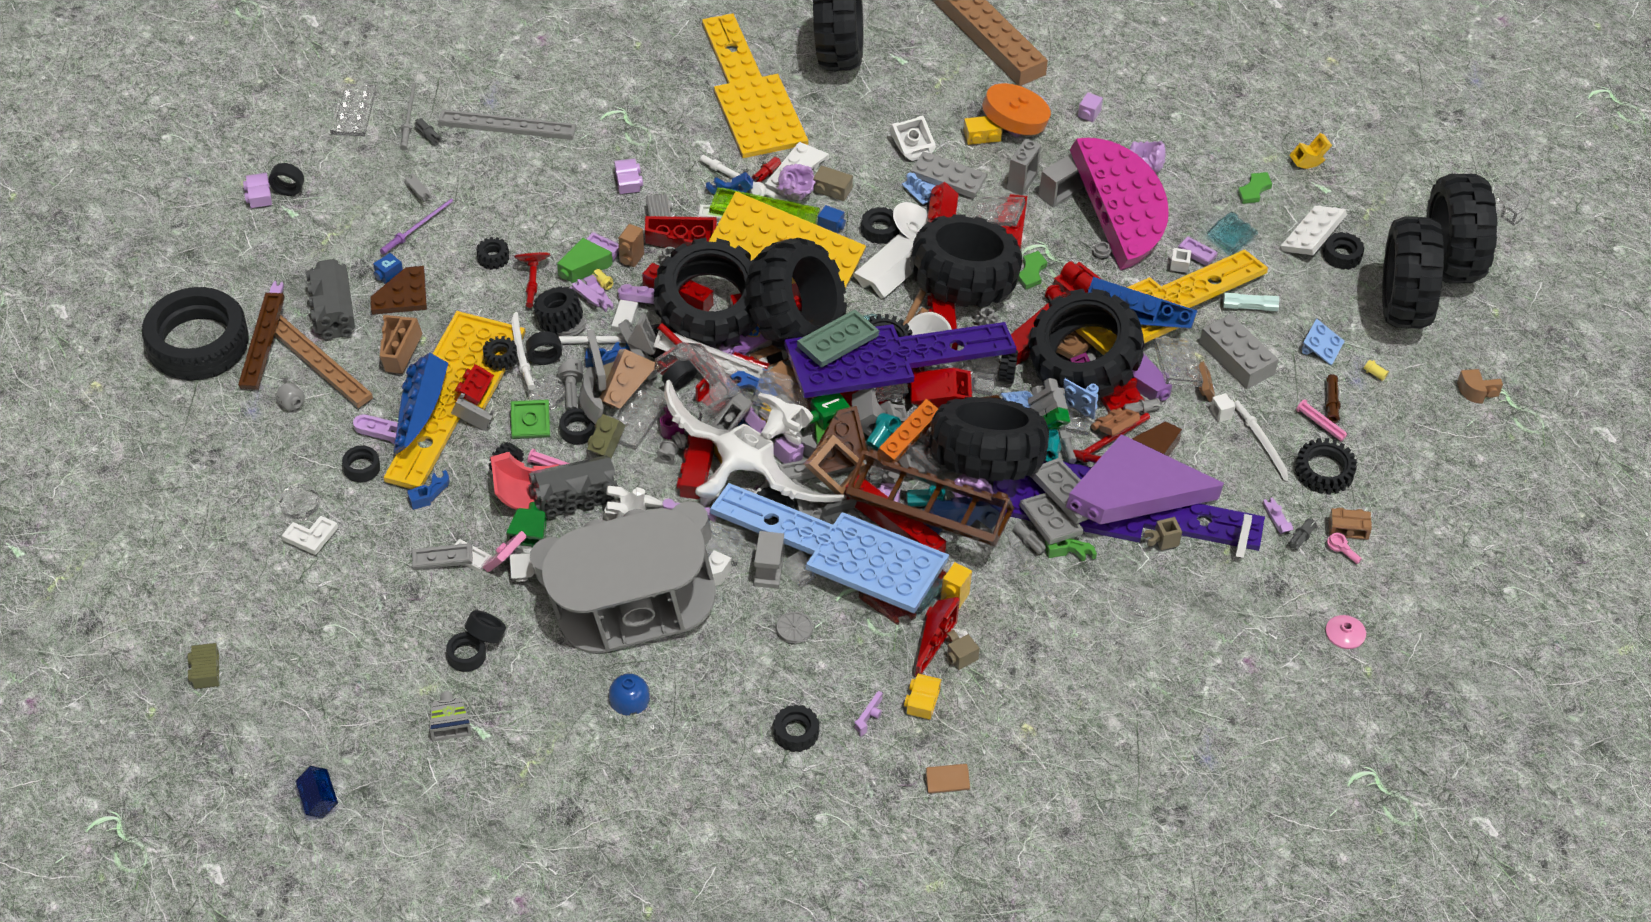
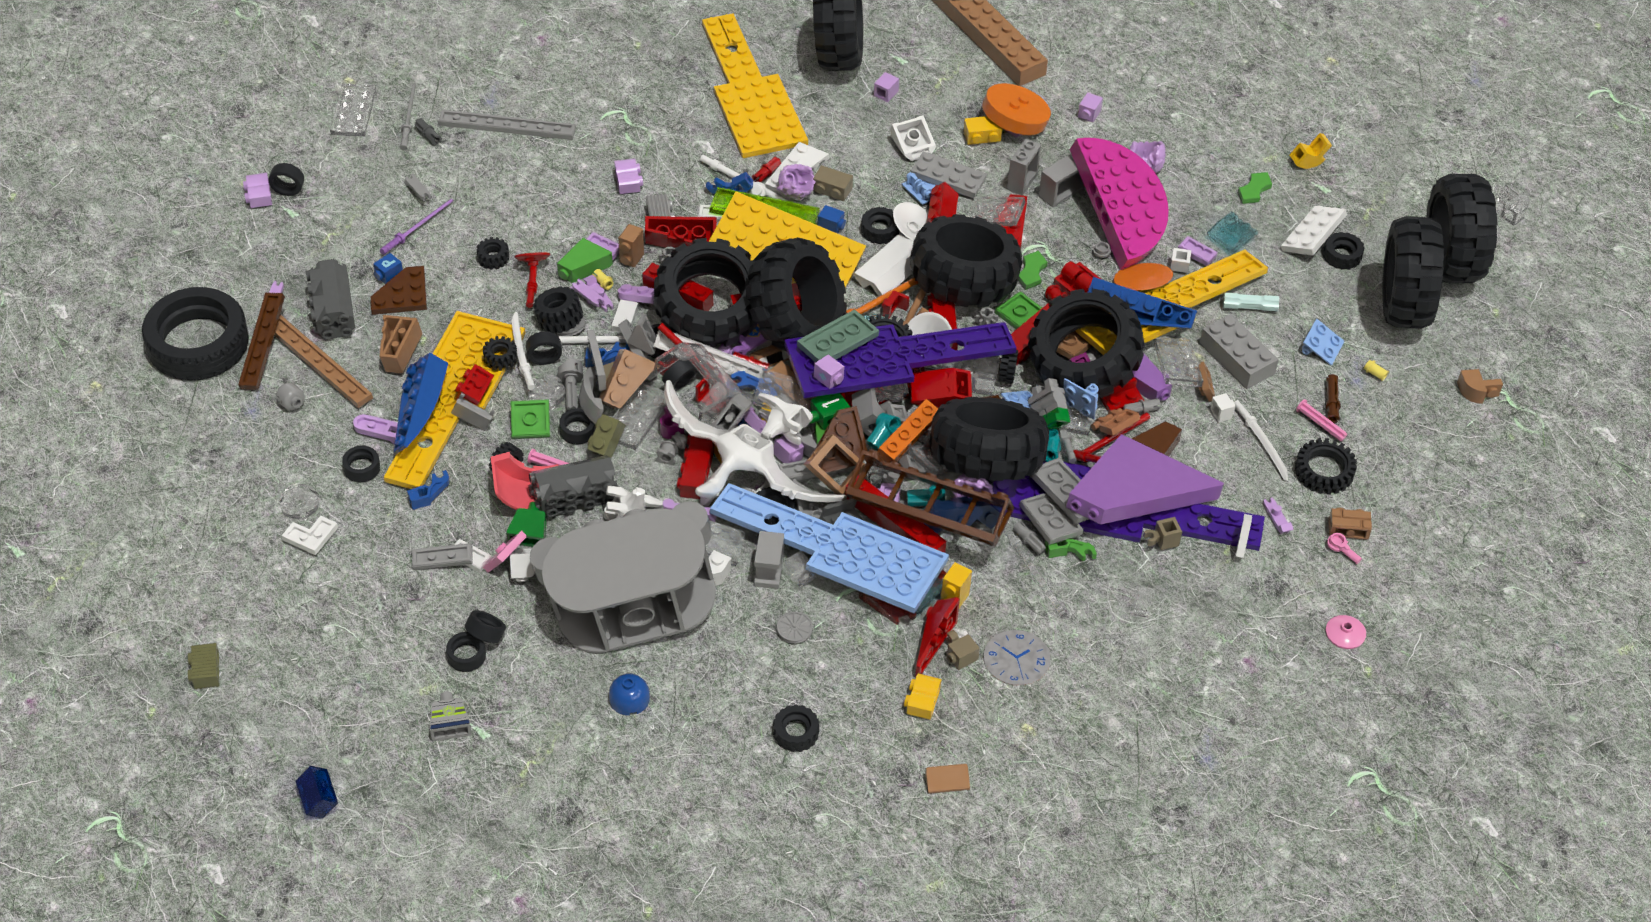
(829, 371): none -> lavender brick
(868, 306): none -> orange piece
(871, 710): lavender piece -> none
(886, 87): none -> lavender brick
(893, 301): none -> red bracket
(1017, 310): none -> bright green tile
(1017, 657): none -> flat silver sticker
(1143, 276): none -> orange sticker
(1302, 533): dark grey axle -> none

